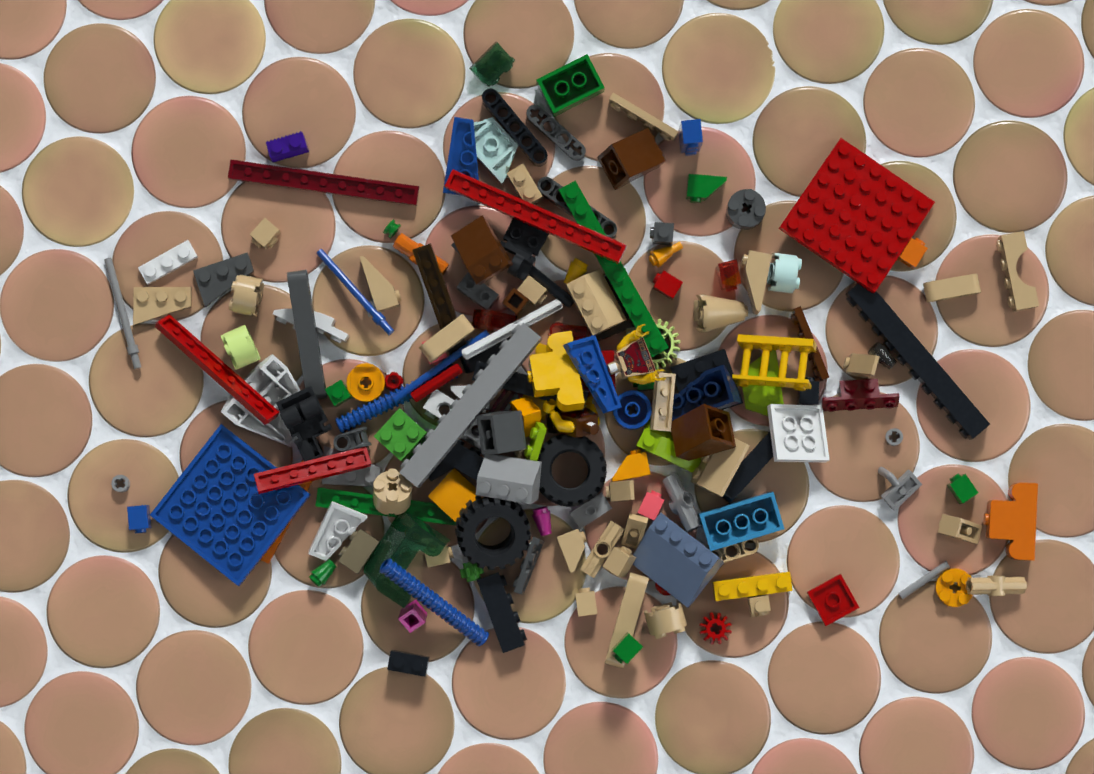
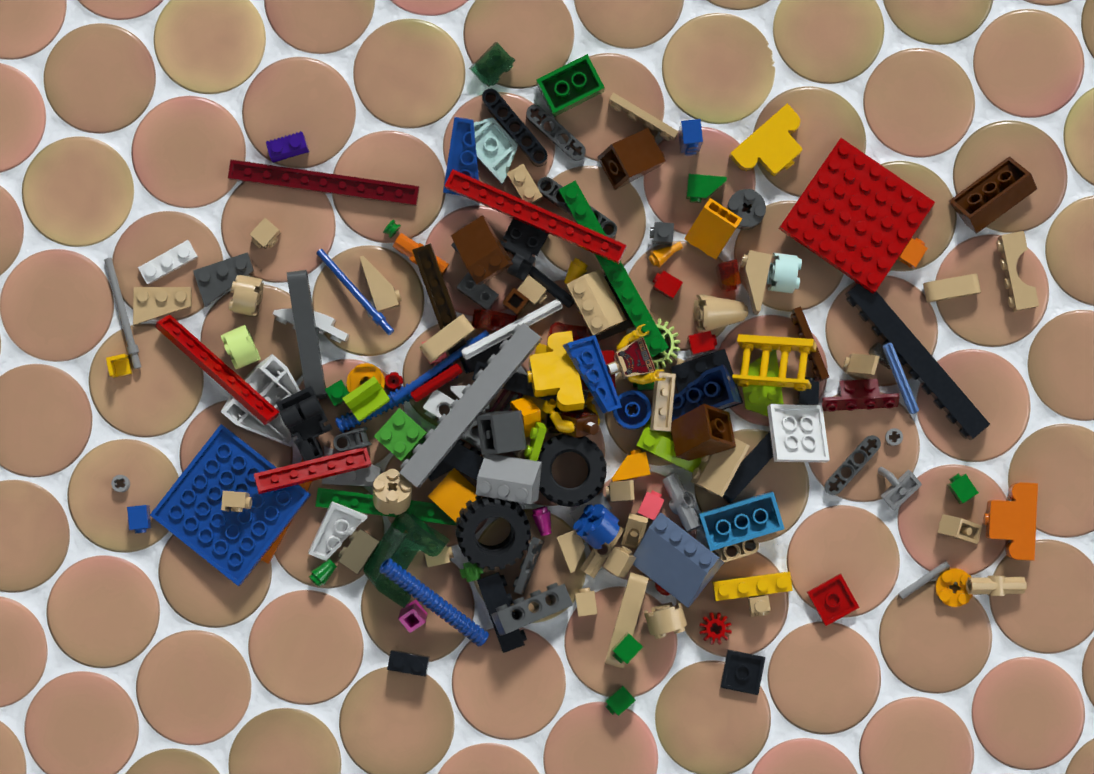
(119, 365): none -> yellow panel
(236, 501): none -> tan brick
(366, 399): none -> lime panel
(559, 600): none -> dark grey brick
(597, 526): none -> blue brick
(619, 701): none -> green brick
(702, 342): none -> red brick
(713, 228): none -> light orange brick
(742, 672): none -> black tile
(770, 144): none -> yellow brick
(850, 463): none -> dark grey beam
(900, 378): none -> medium blue axle
(993, 194): none -> reddish brown slope

